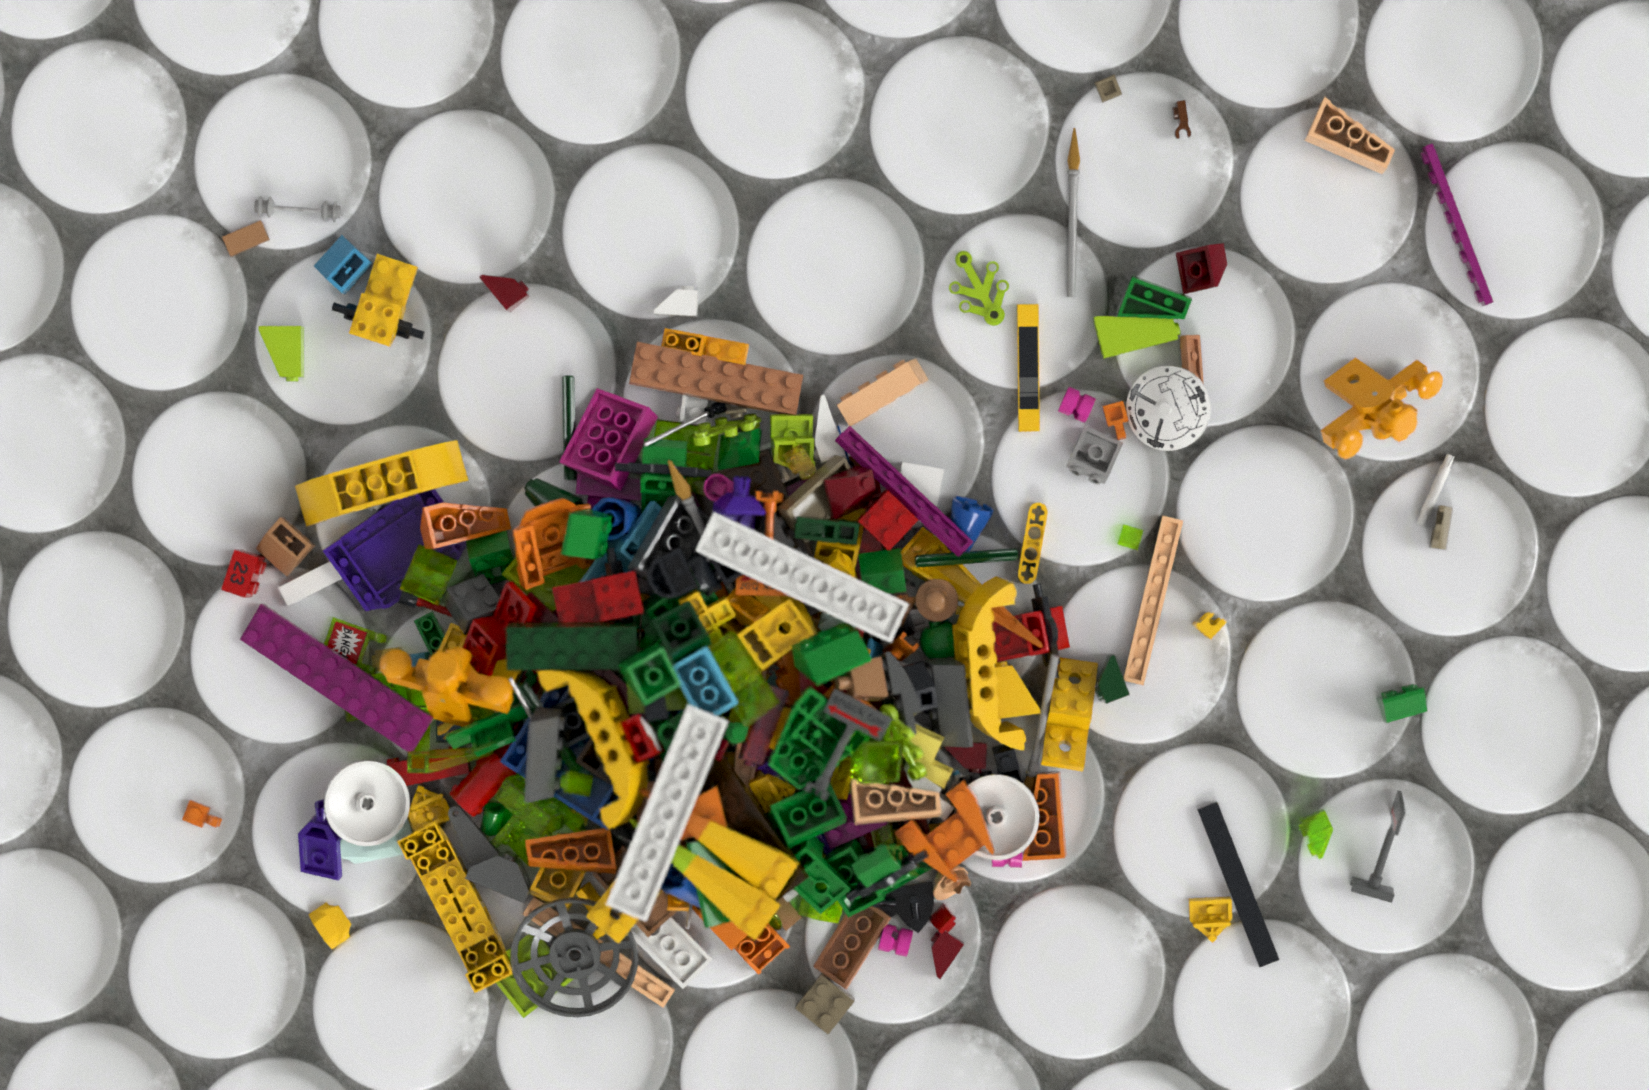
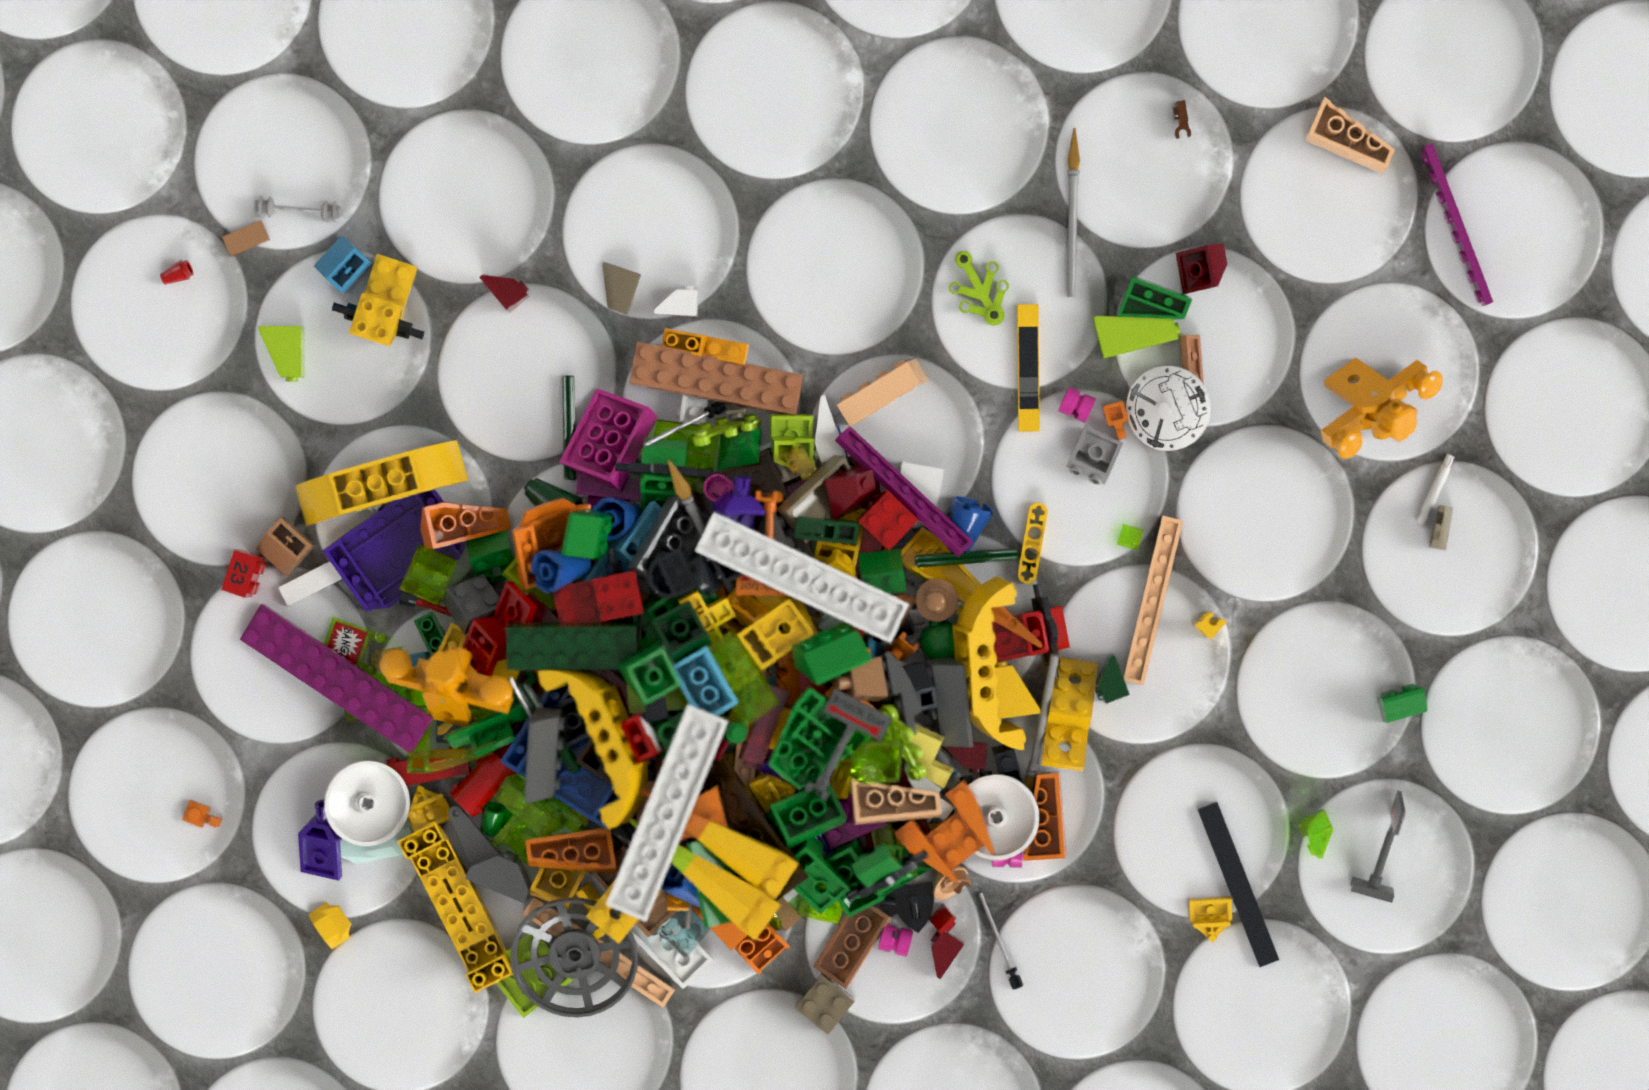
(178, 272): none -> red cone
(557, 570): none -> blue cone
(576, 784): clear neon green slope -> none
(620, 287): none -> dark tan slope
(685, 939): none -> clear light blue plate
(1015, 980): none -> flat silver piece
(1108, 88): dark tan tile -> none

